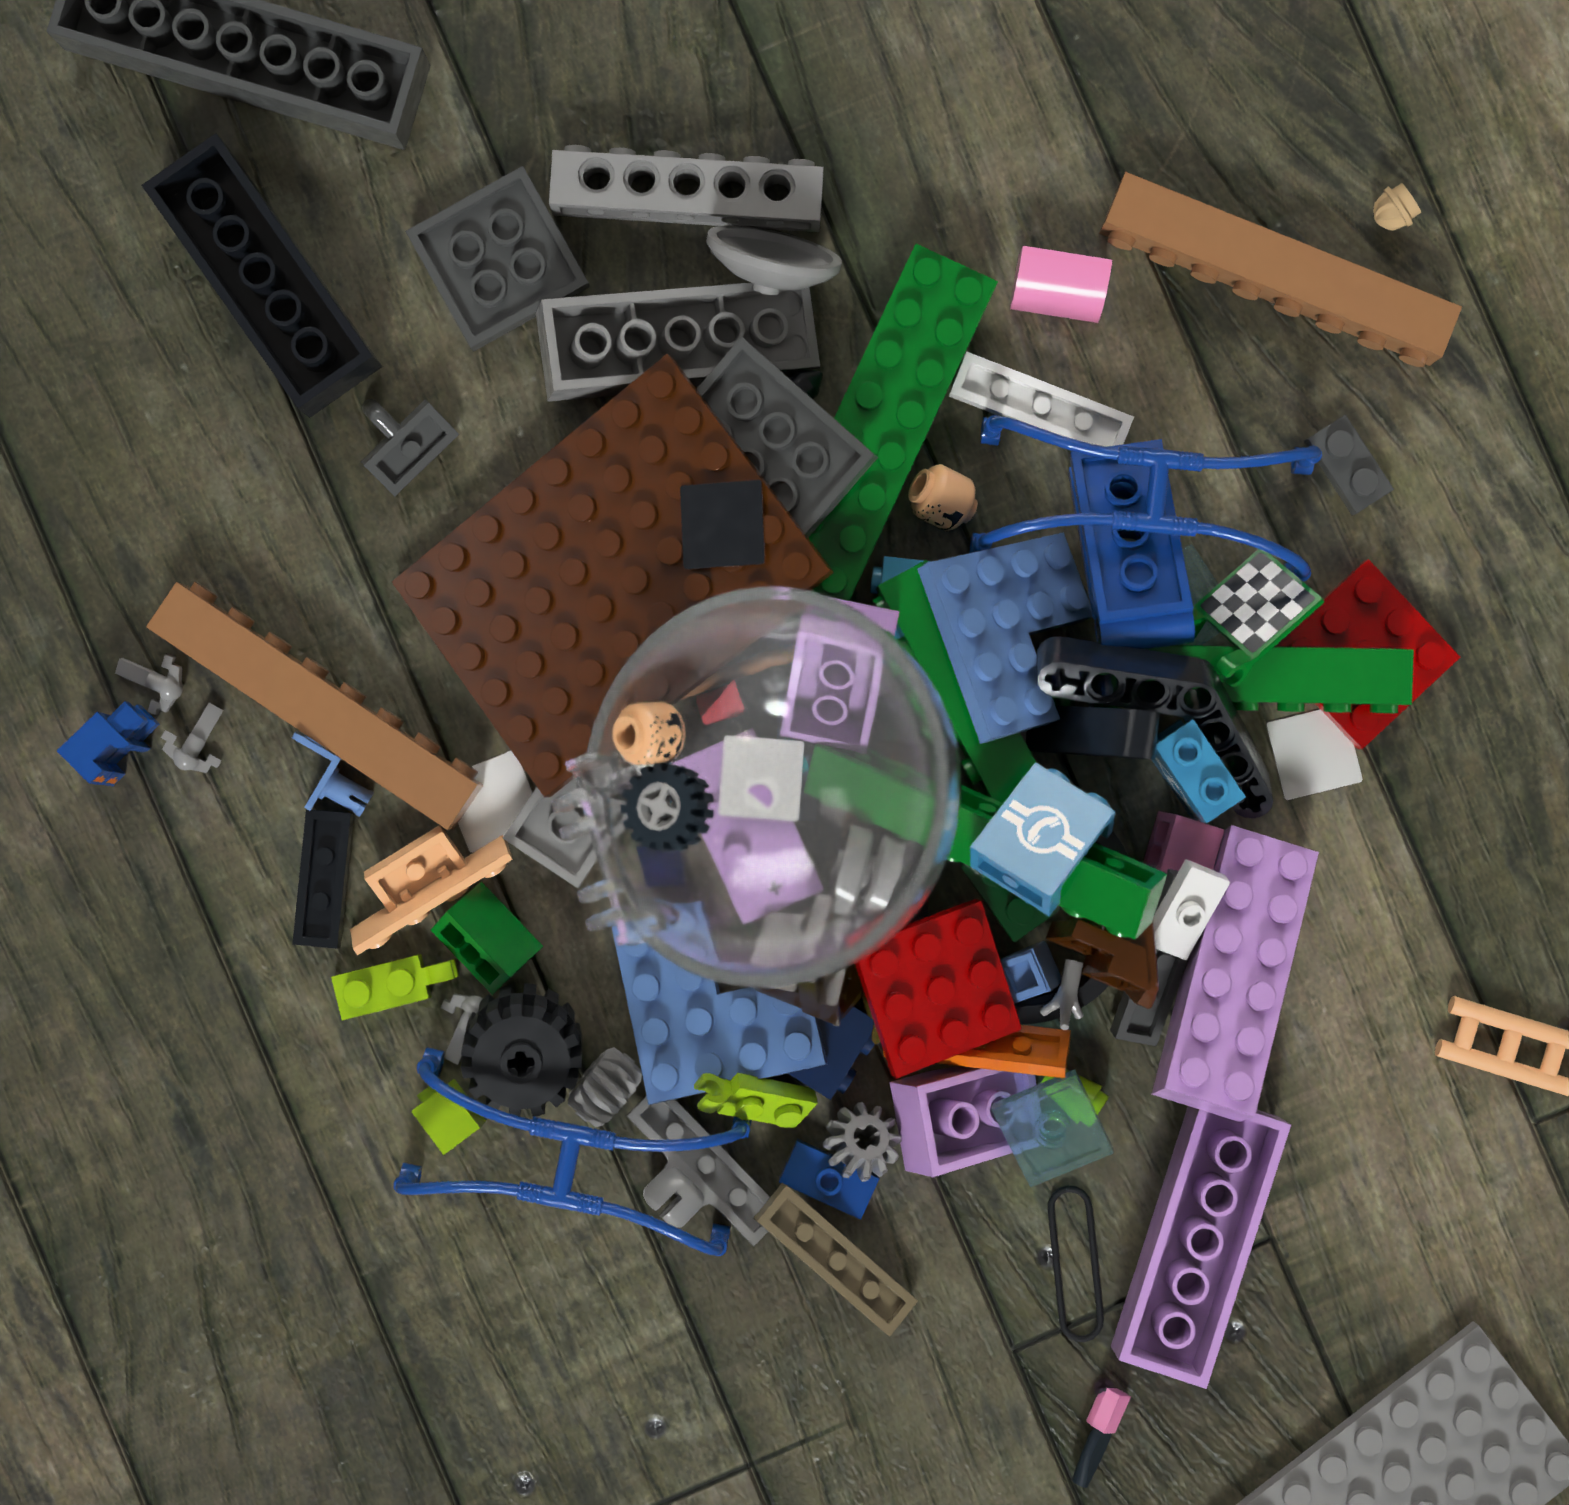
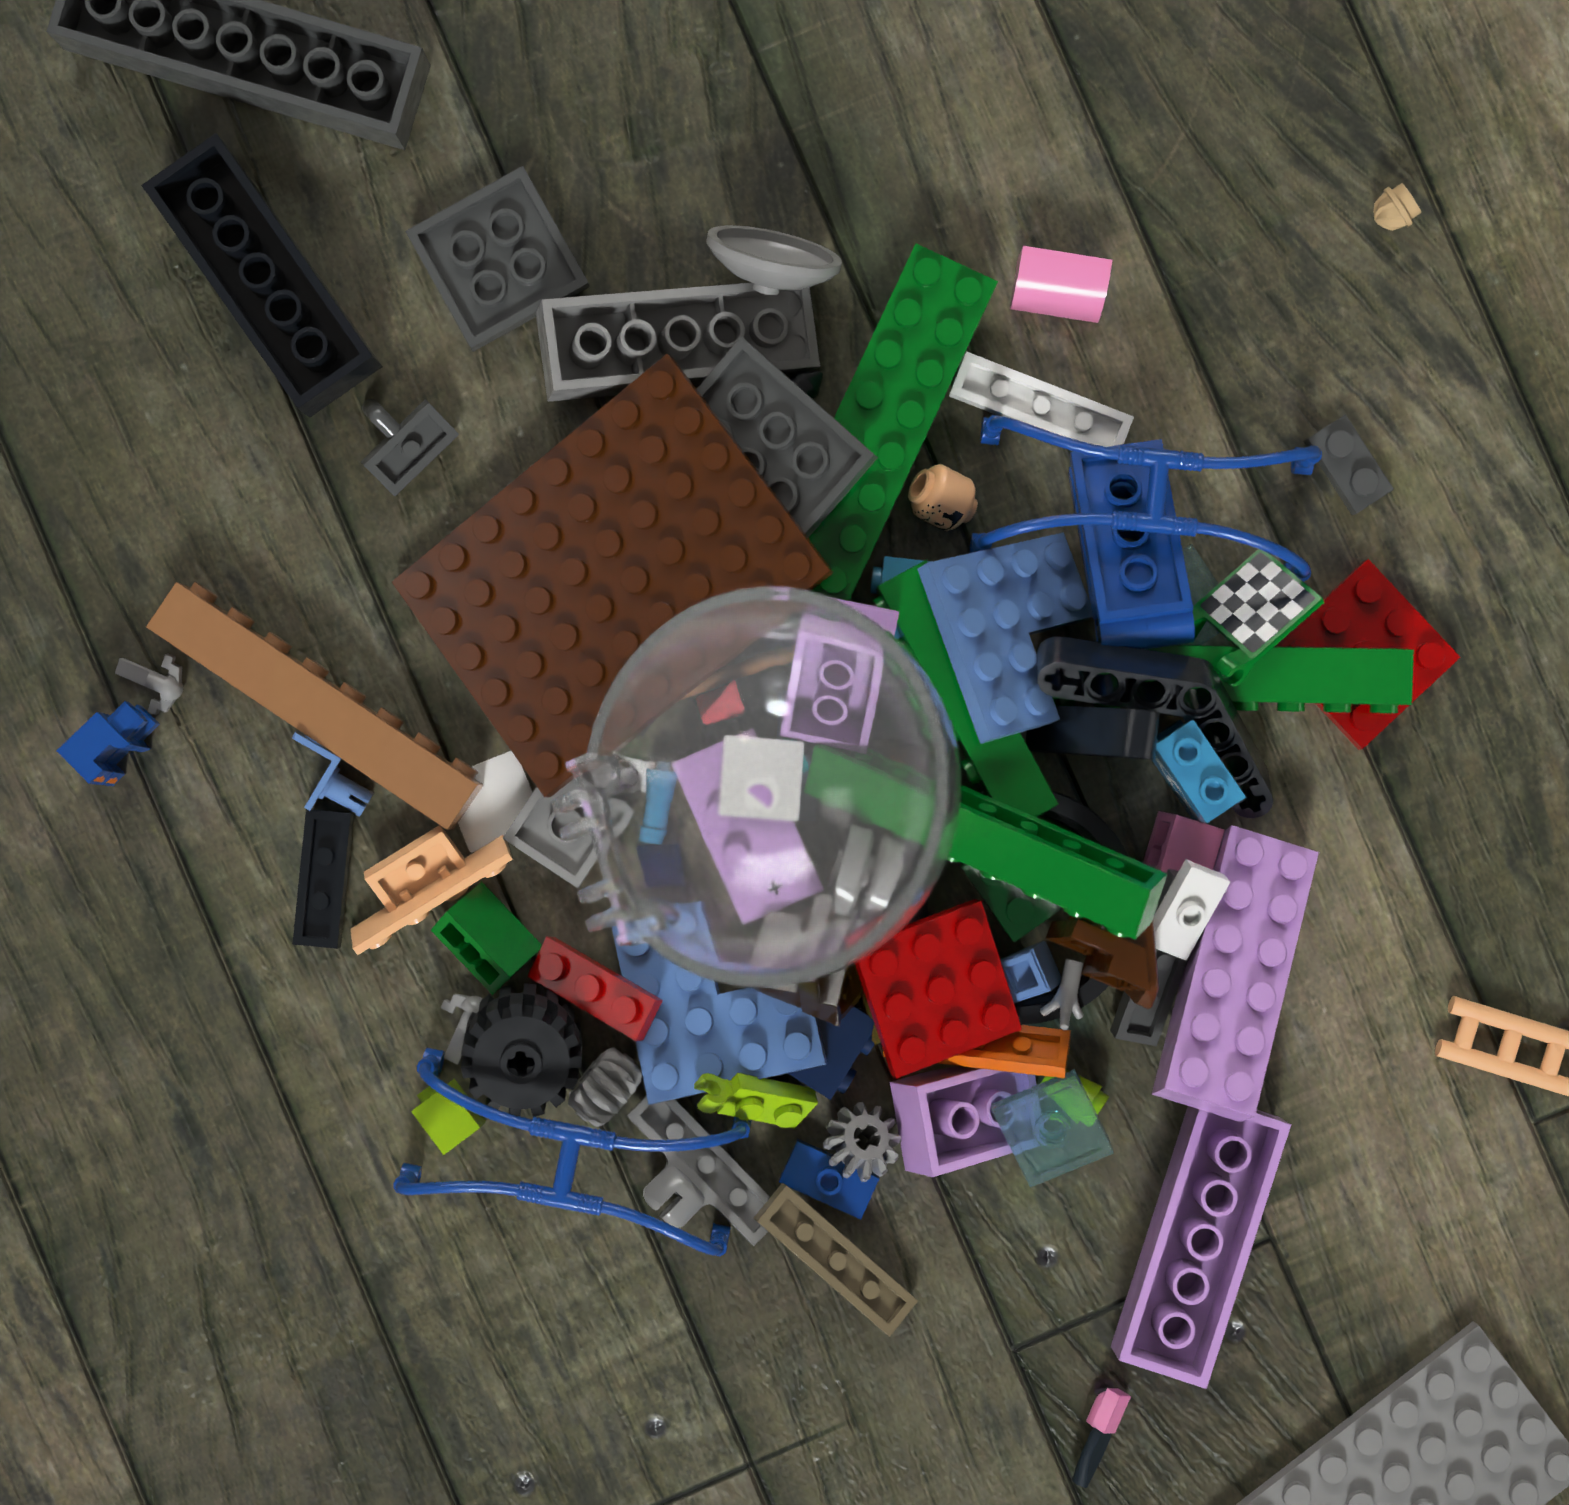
(187, 756): light grey piece -> none
(389, 985): lime plate -> none
(595, 988): none -> red plate
(649, 733): light nougat head -> none
(650, 811): black wheel -> none
(662, 203): light grey brick -> none
(722, 524): black sticker -> none
(1040, 836): dark azure panel -> none
(1094, 1261): black piece -> none
(1279, 271): medium nougat brick -> none
(1312, 754): white sticker -> none

